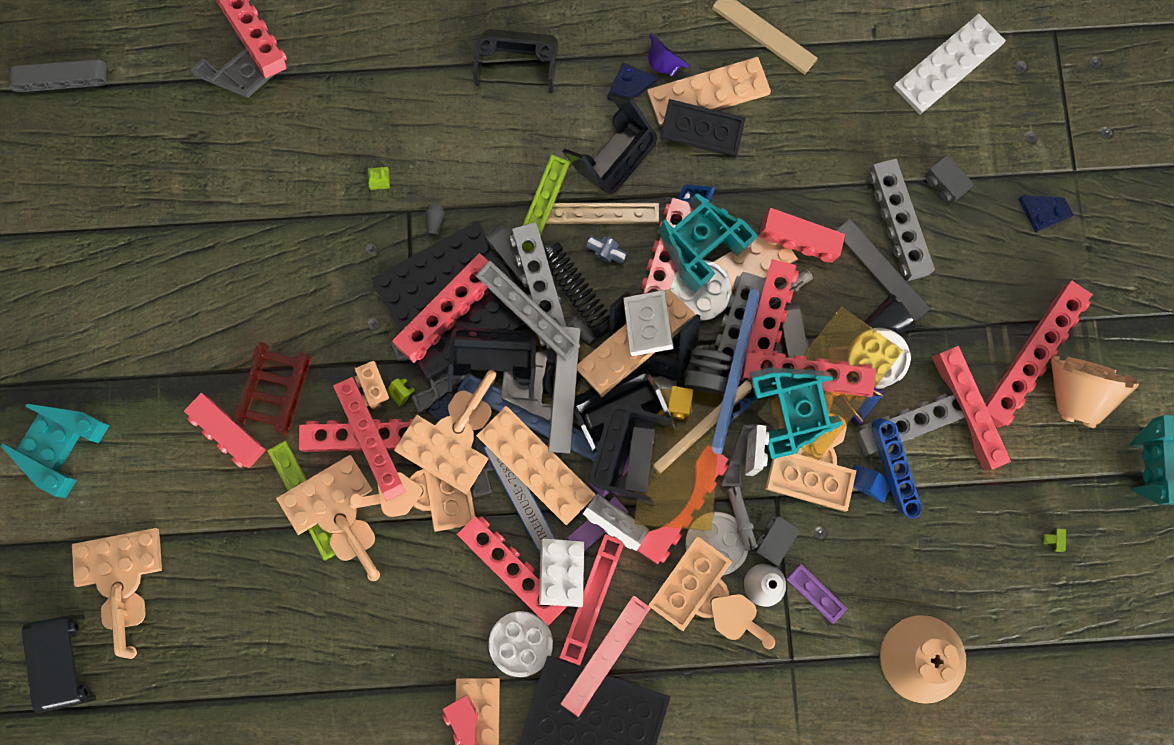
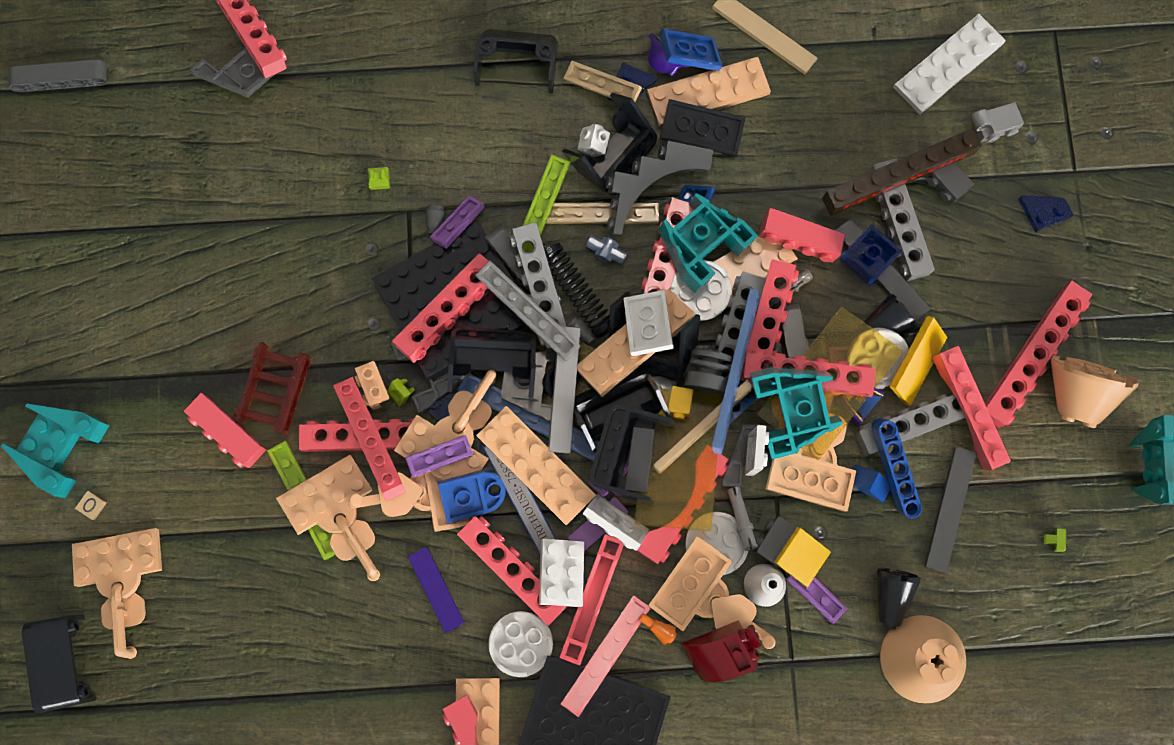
(91, 505): none -> tan tile
(436, 589): none -> dark purple tile
(439, 456): none -> medium lavender tile
(457, 222): none -> medium lavender tile
(469, 495): none -> blue tile
(593, 140): none -> white brick
(600, 81): none -> tan plate
(646, 170): none -> dark grey arch
(663, 631): none -> orange cone
(690, 49): none -> blue tile
(724, 652): none -> dark red piece
(802, 557): none -> yellow tile
(870, 255): none -> clear blue brick
(895, 595): none -> black cone
(901, 172): none -> dark brown brick
(918, 361): none -> yellow tile
(950, 510): none -> dark grey tile
(997, 122): none -> light grey hinge

